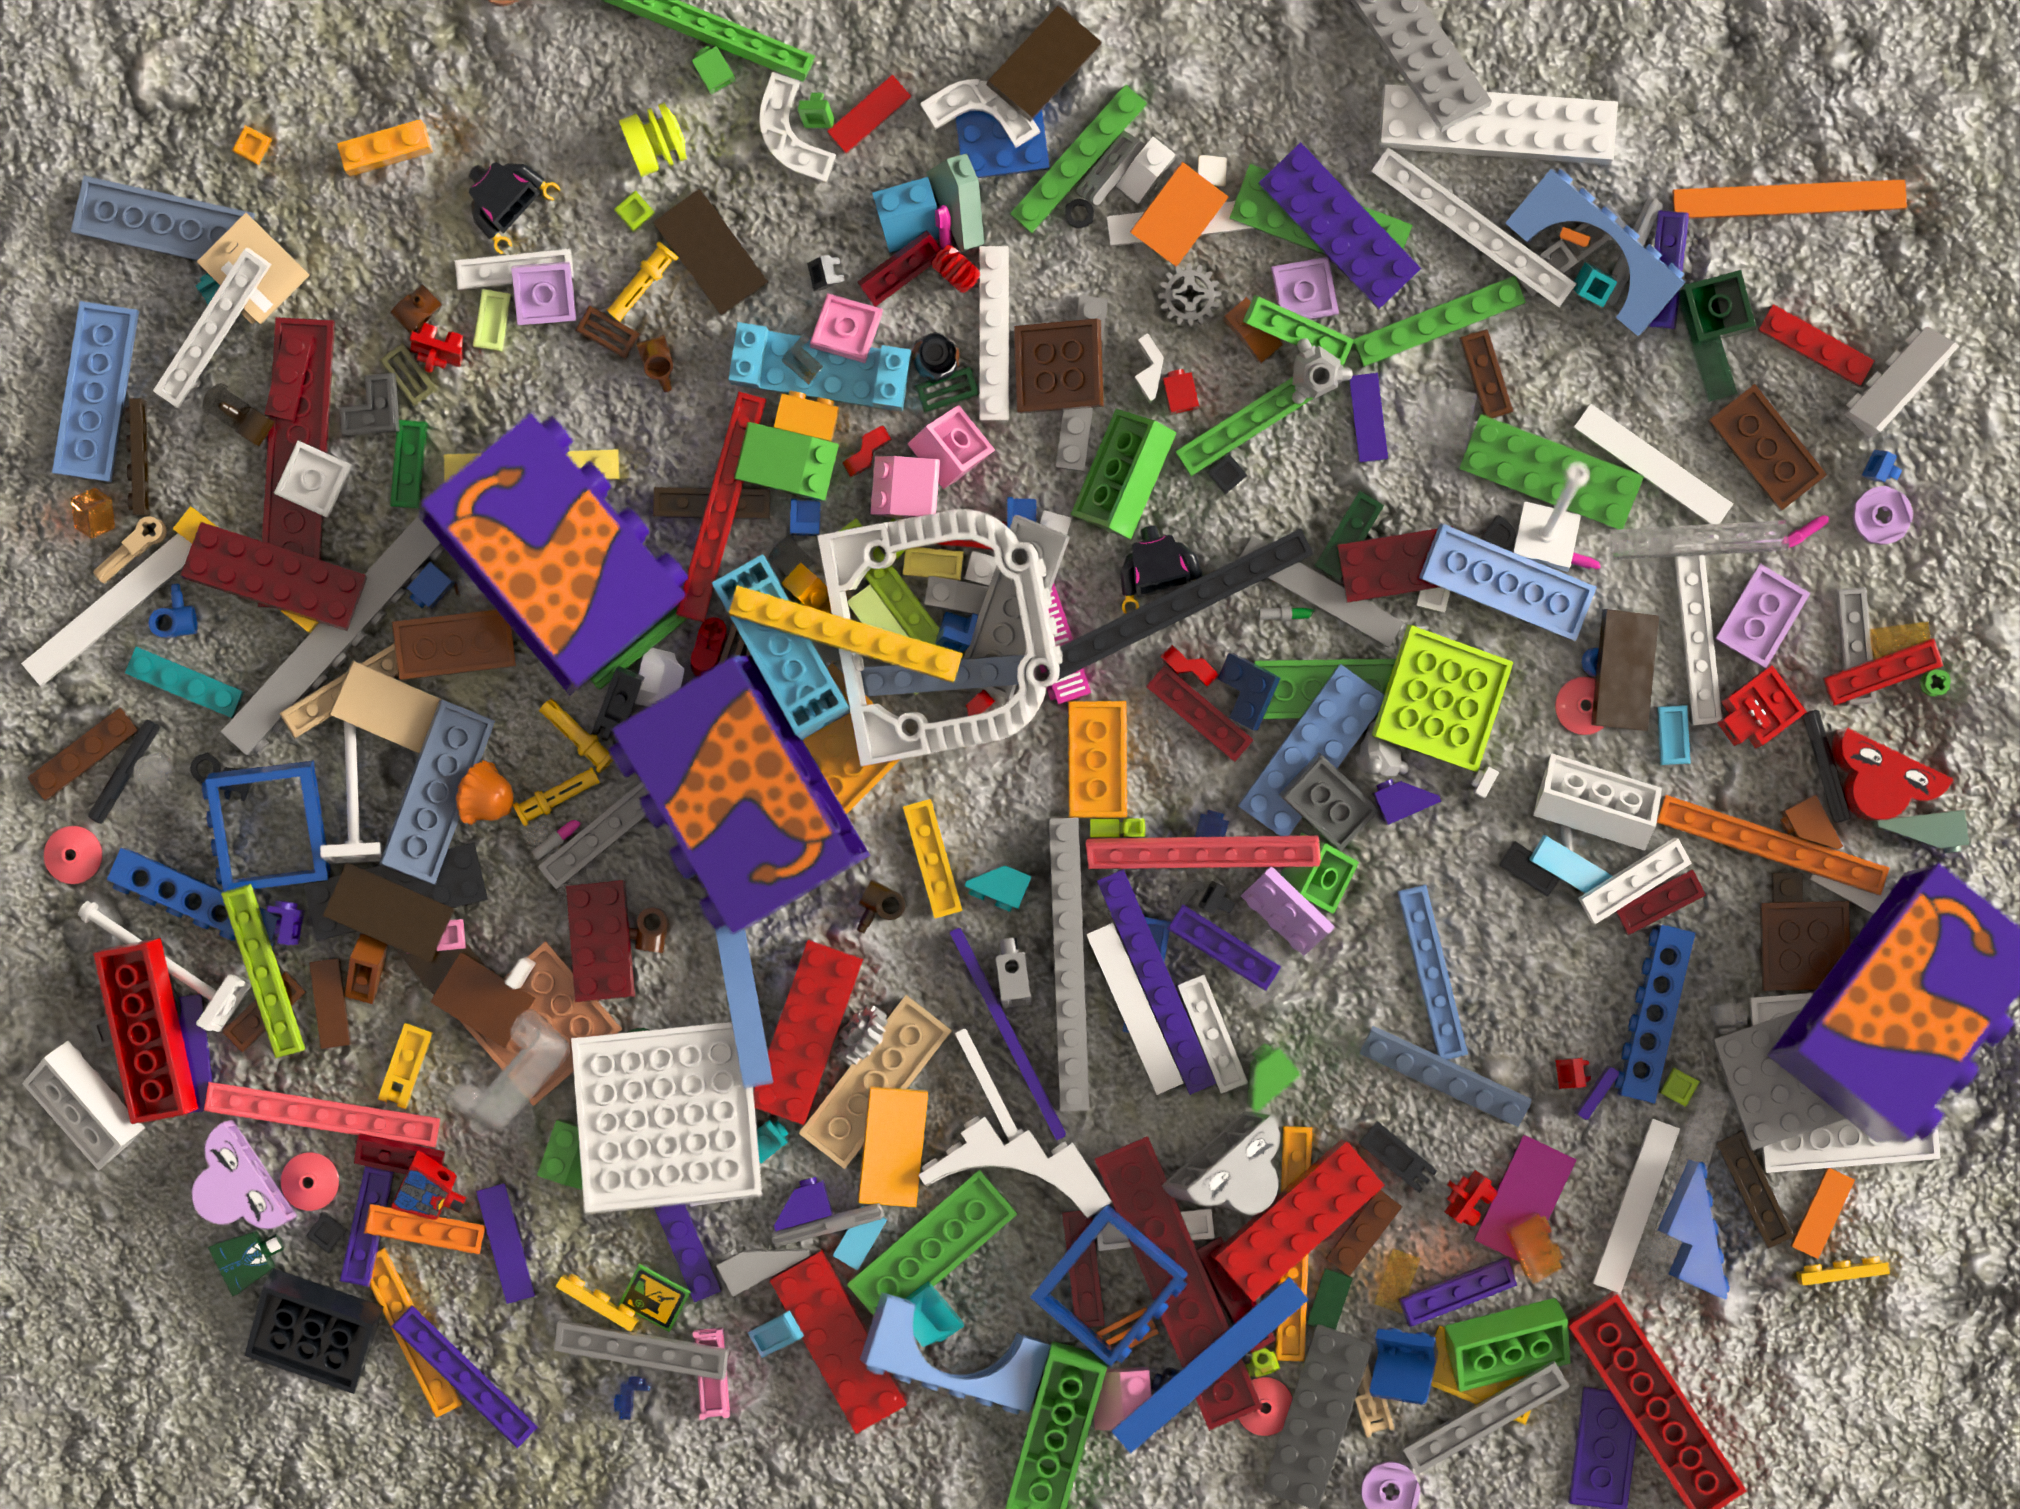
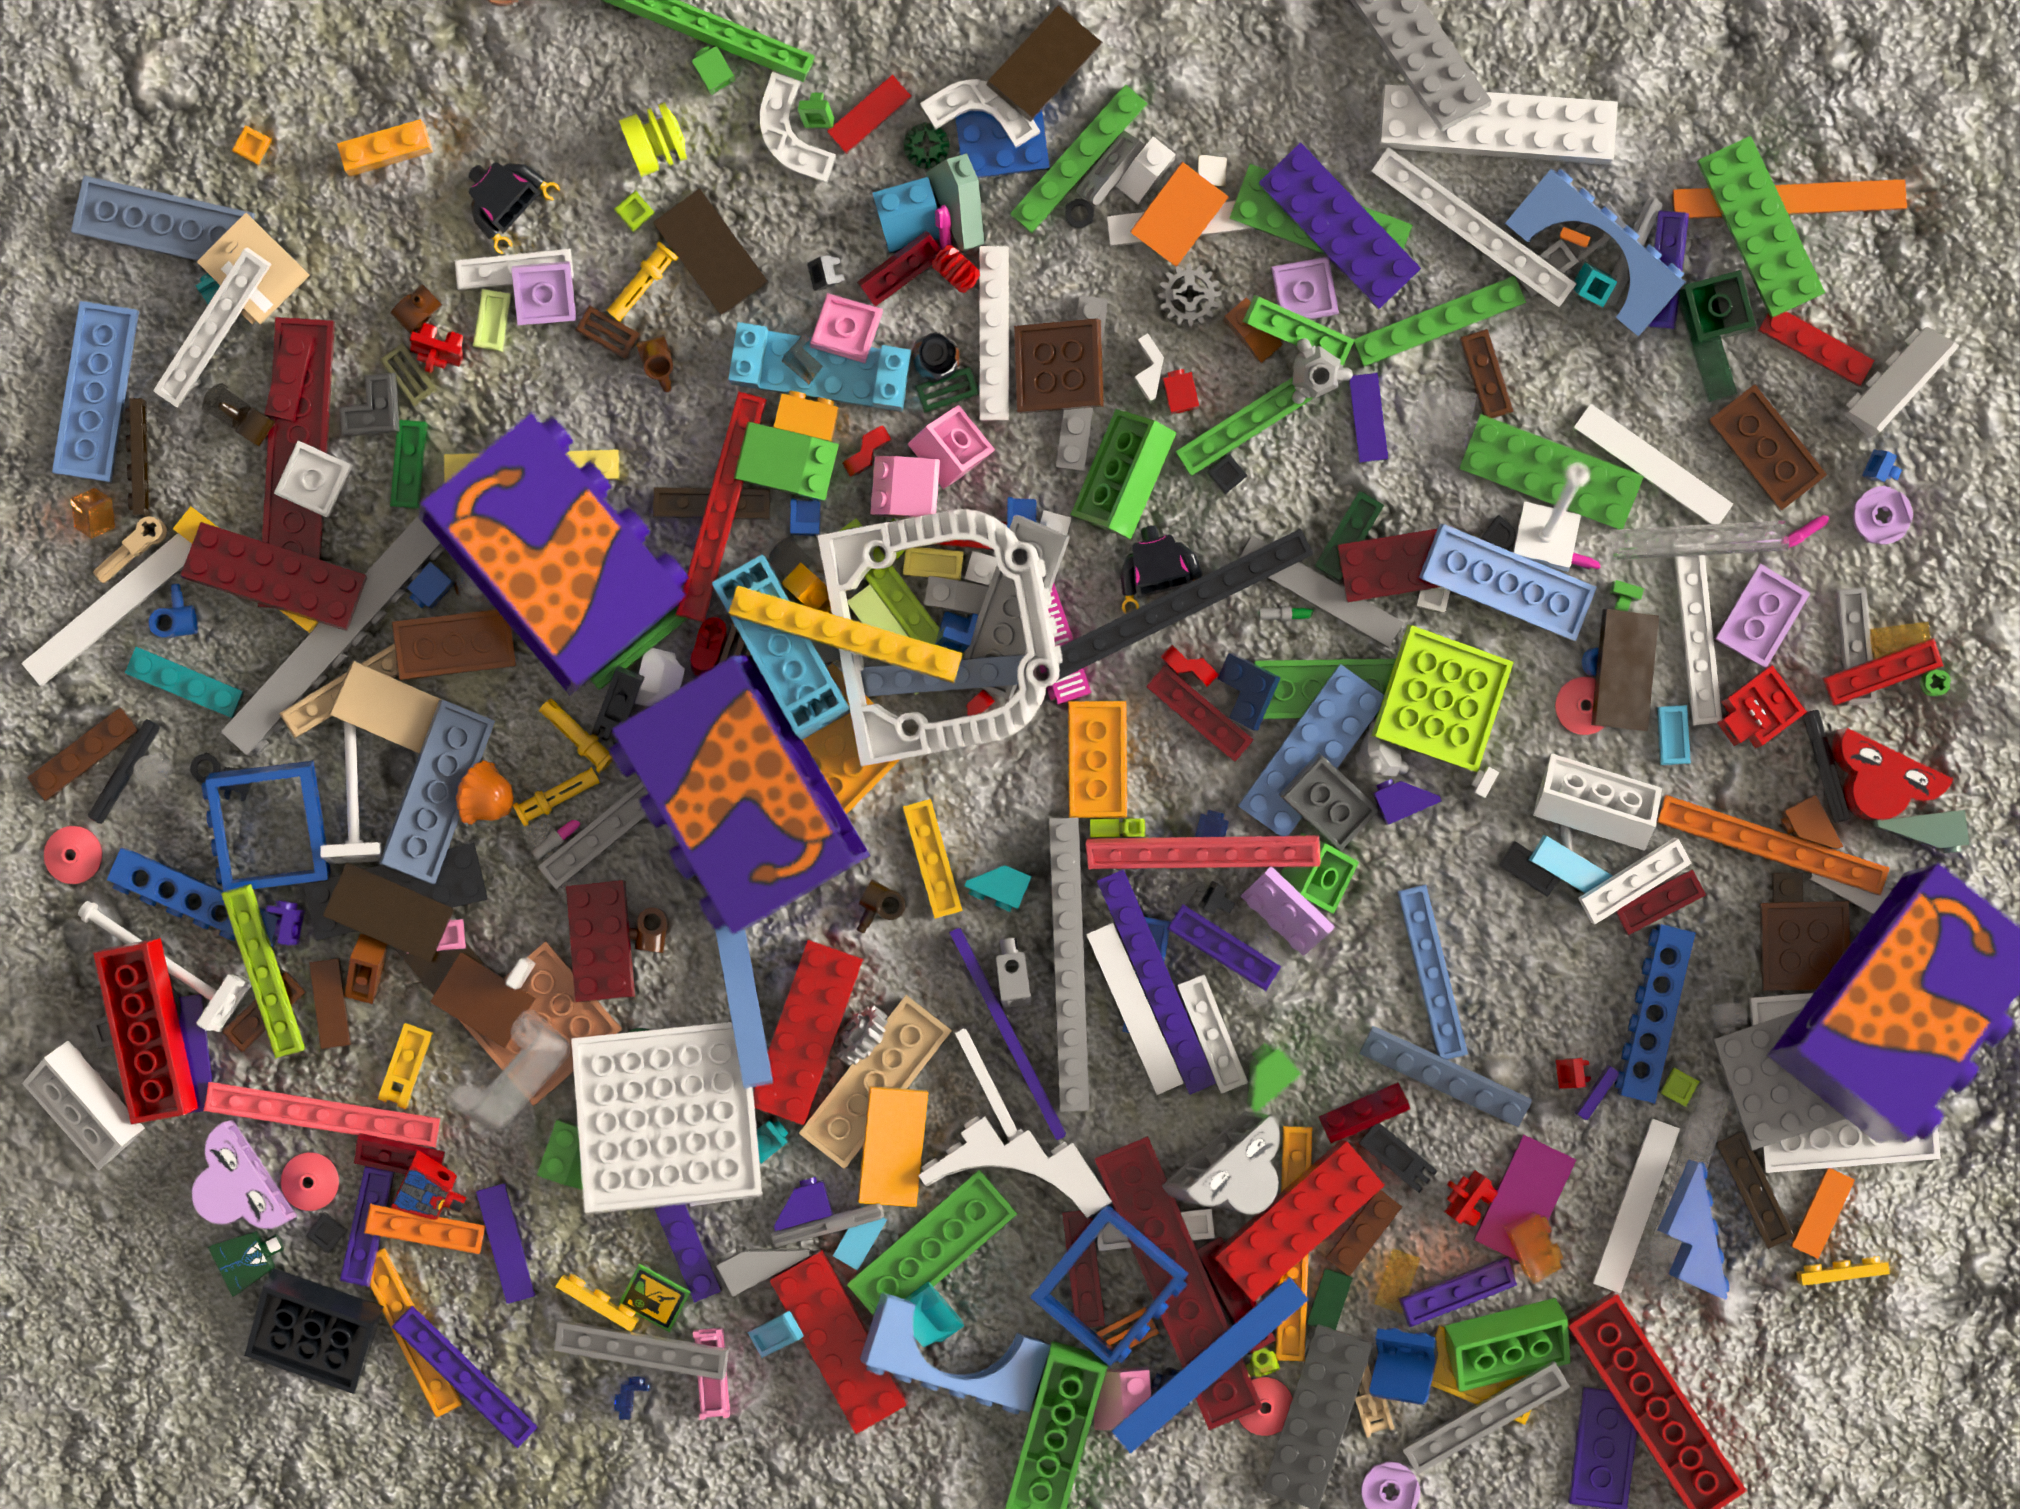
(937, 153): none -> dark green gear
(1364, 1112): none -> dark red plate
(1626, 593): none -> bright green tile
(1761, 227): none -> bright green plate

